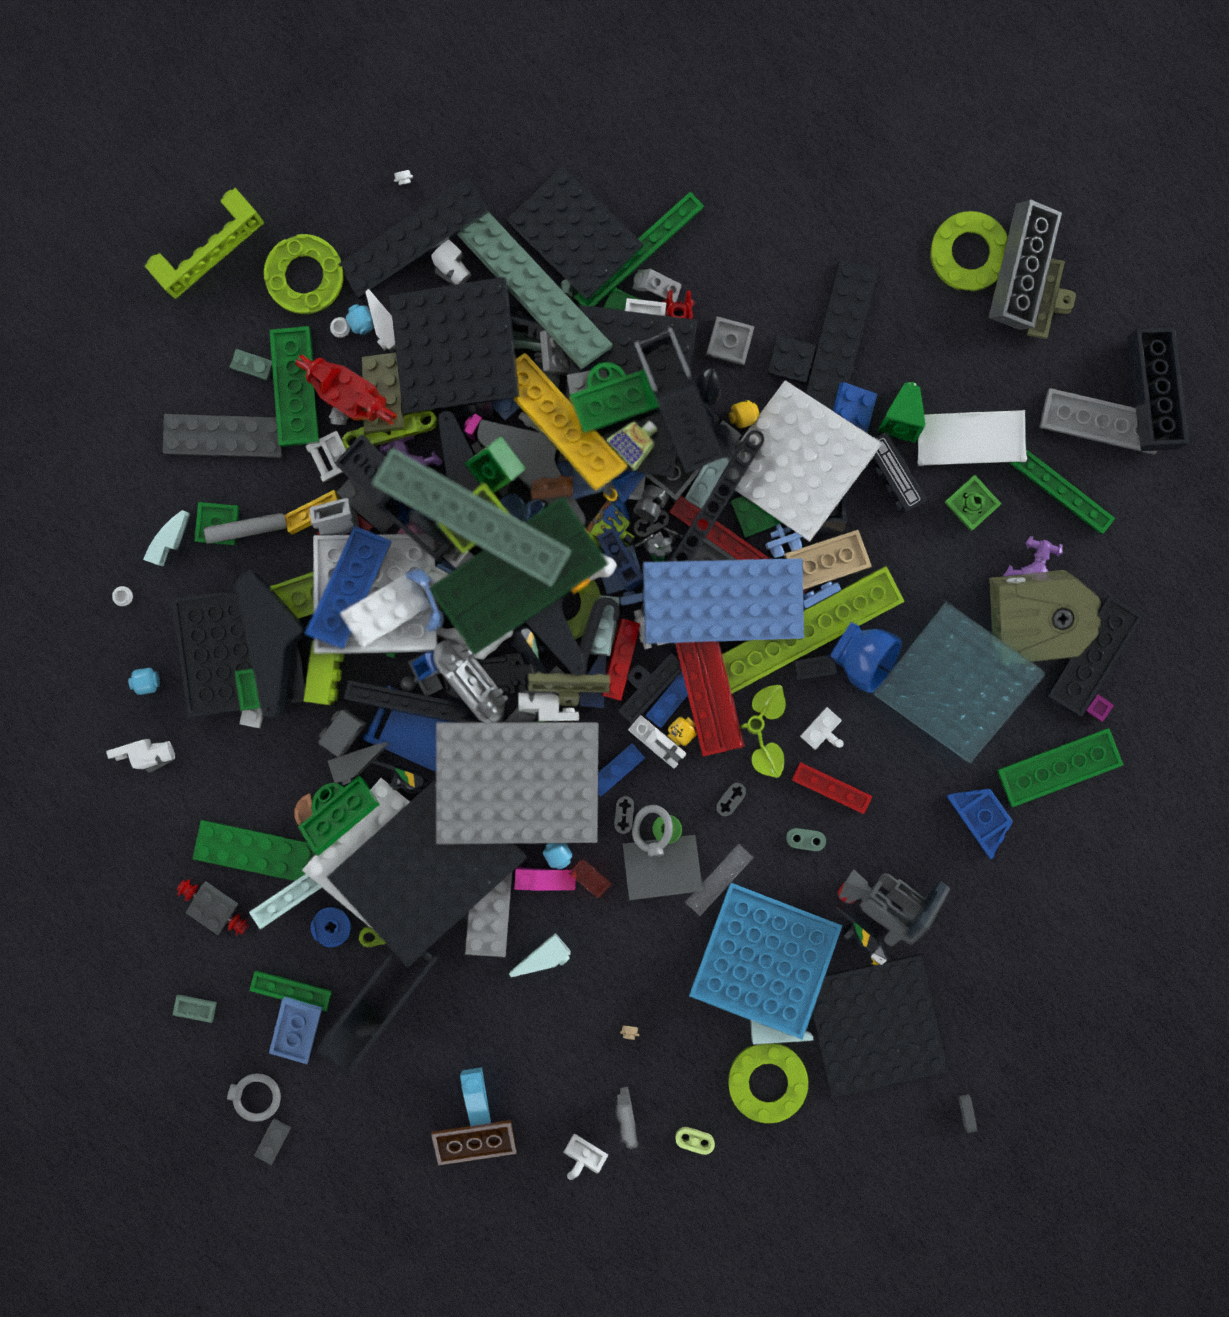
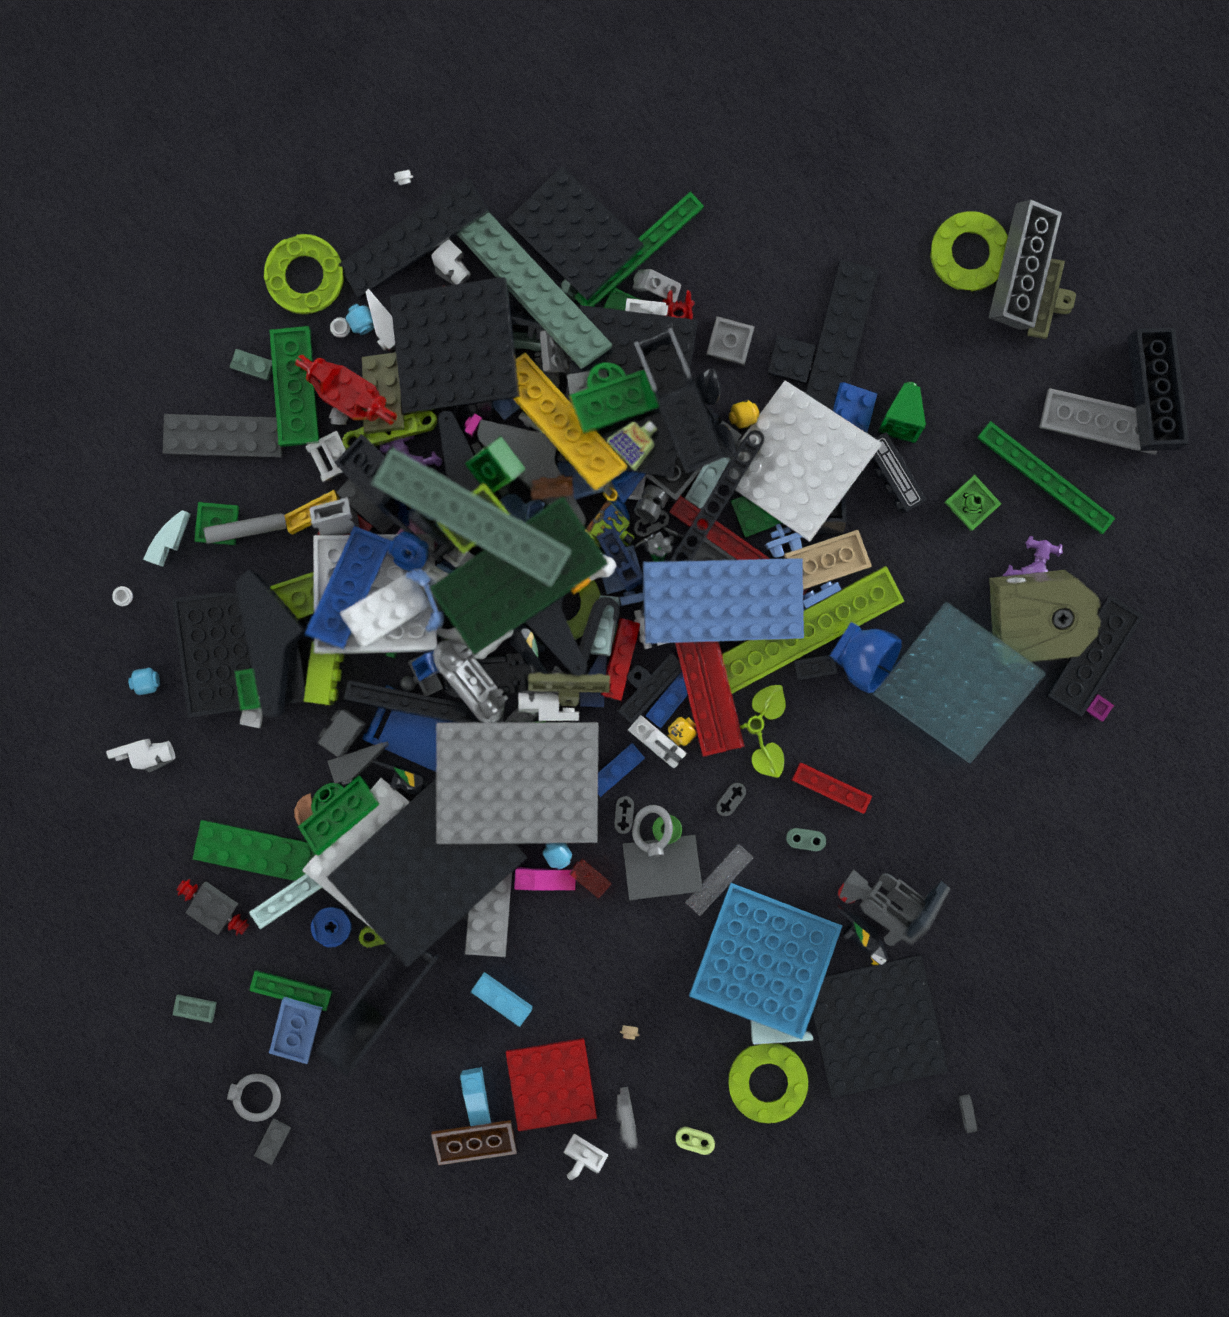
(206, 257): lime plate -> none
(417, 547): none -> blue plate
(501, 999): none -> medium azure brick
(545, 956): light aqua slope -> none
(551, 1084): none -> red plate
(655, 309): none -> white piece
(821, 729): white plate -> none
(972, 438): white door -> none
(983, 817): blue wing -> none
(1060, 767): green plate -> none

